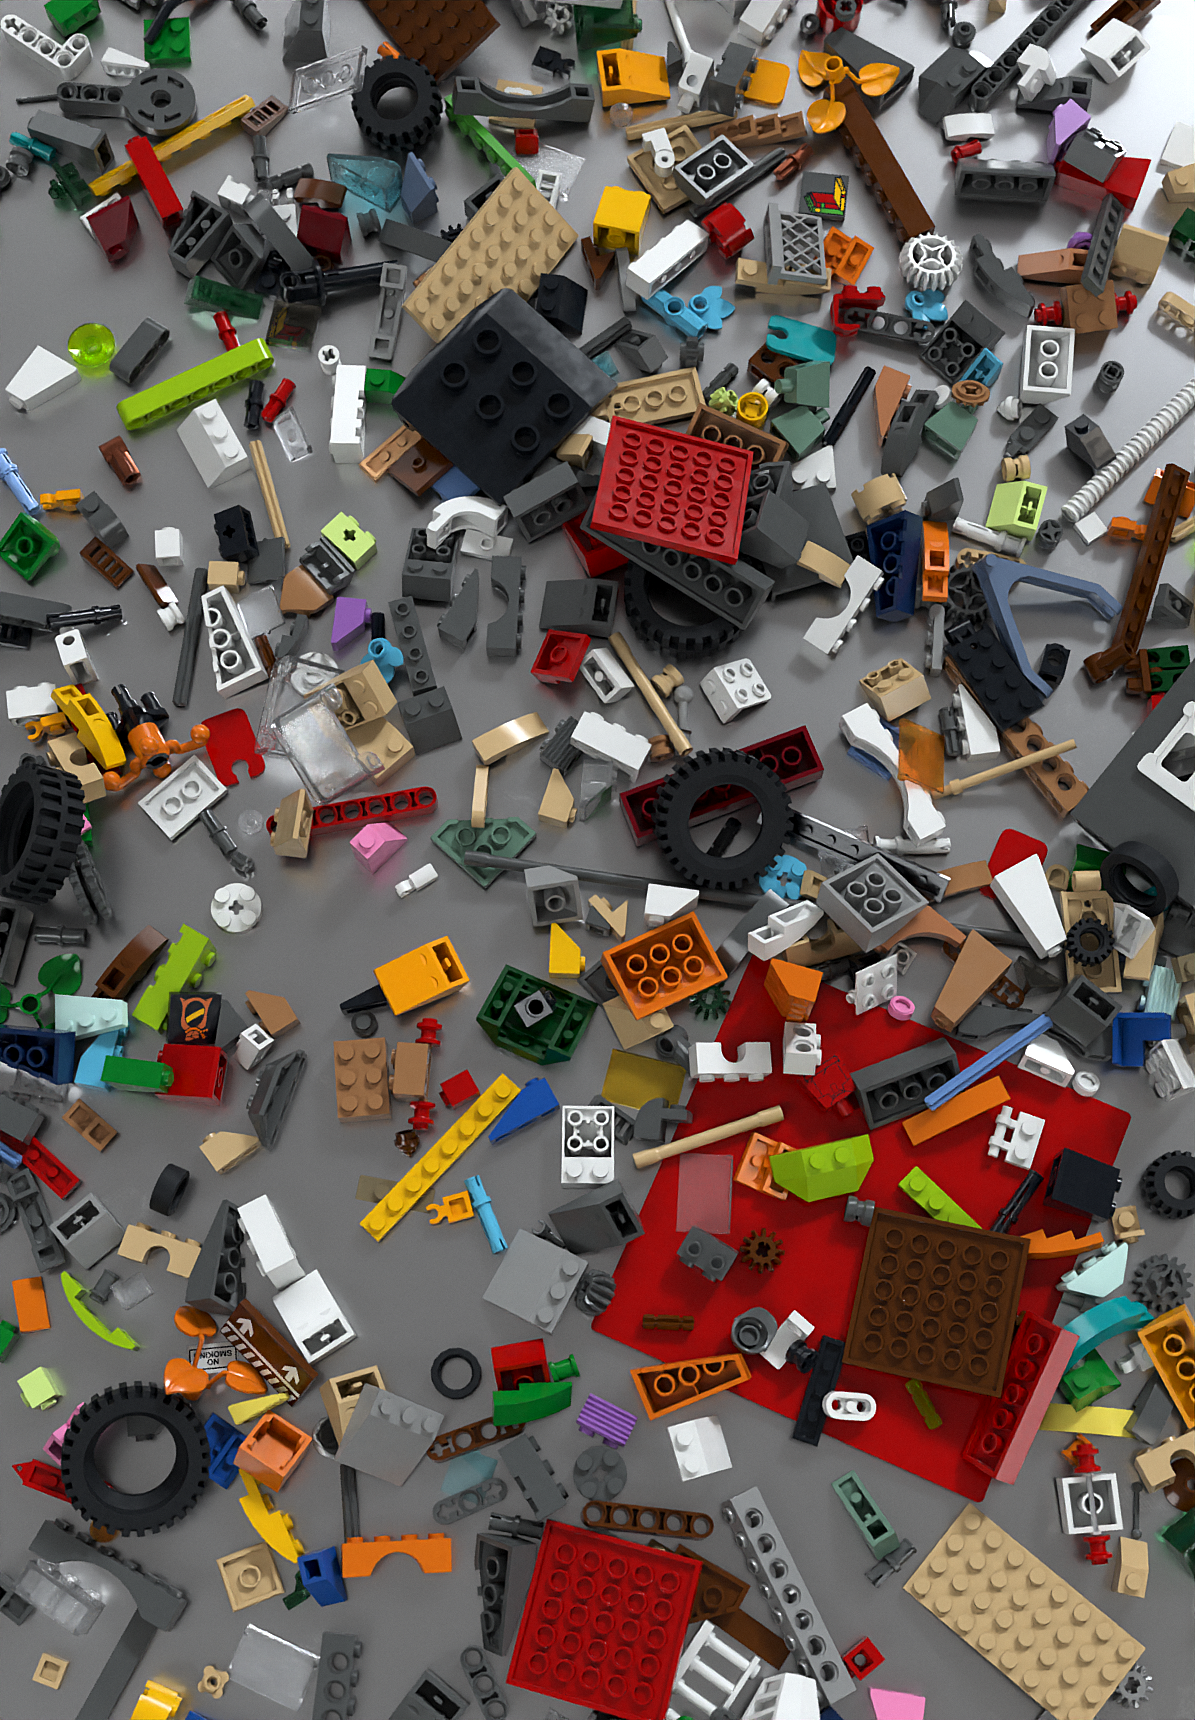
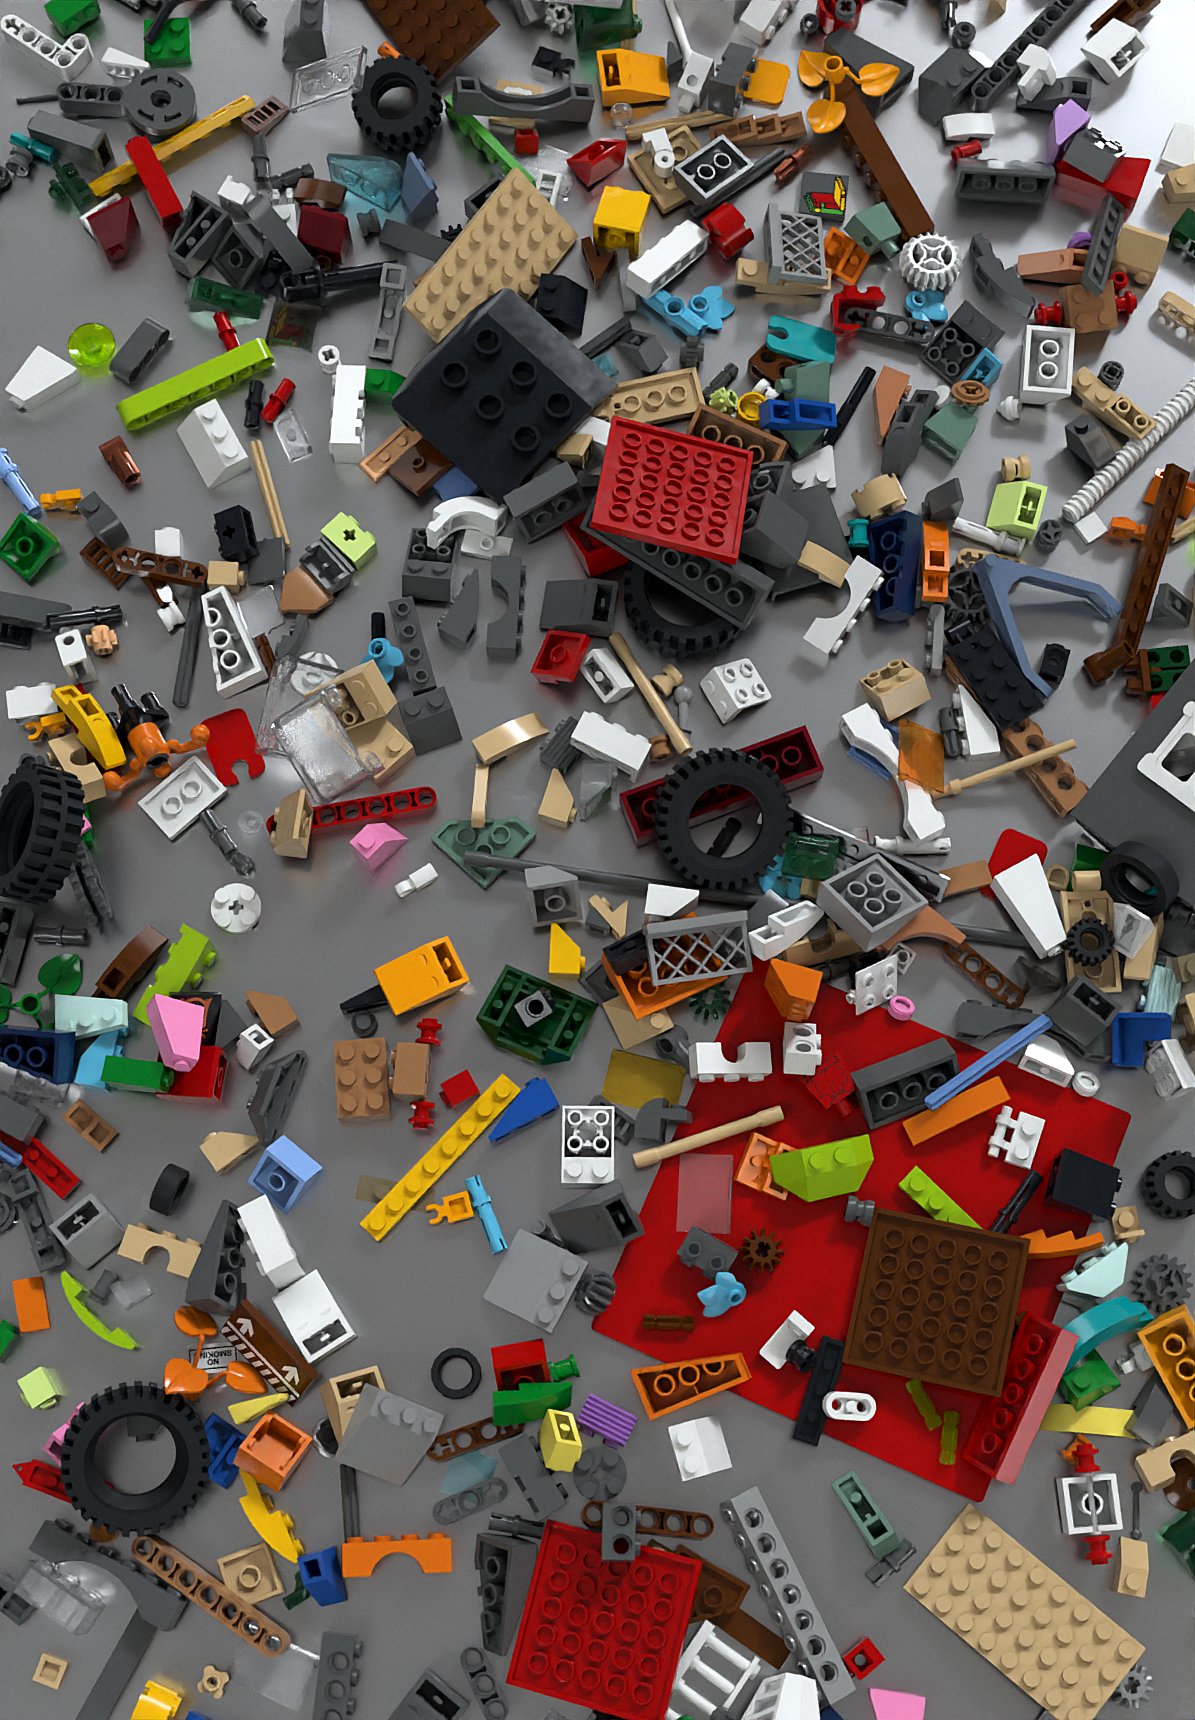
(101, 640): none -> light nougat gear
(161, 563): none -> reddish brown beam
(176, 1030): none -> bright pink slope
(223, 1595): none -> medium nougat beam
(284, 1174): none -> light blue slope
(349, 621): medium lavender slope -> none
(407, 1141): reddish brown plate -> none
(559, 1440): none -> light yellow brick
(598, 159): none -> red slope
(612, 1532): none -> dark grey brick
(629, 952): none -> black slope
(696, 925): none -> light grey fence
(722, 1295): none -> medium azure plate
(753, 1331): dark grey hat -> none
(797, 415): none -> blue slope
(810, 864): none -> clear green plate
(858, 533): none -> teal bush
(875, 230): none -> sand green torso
(949, 1438): none -> clear neon green axle
(972, 977): medium nougat slope -> none
(1030, 431): dark grey hinge -> none
(1109, 407): none -> tan slope
(1120, 281): none -> red pin

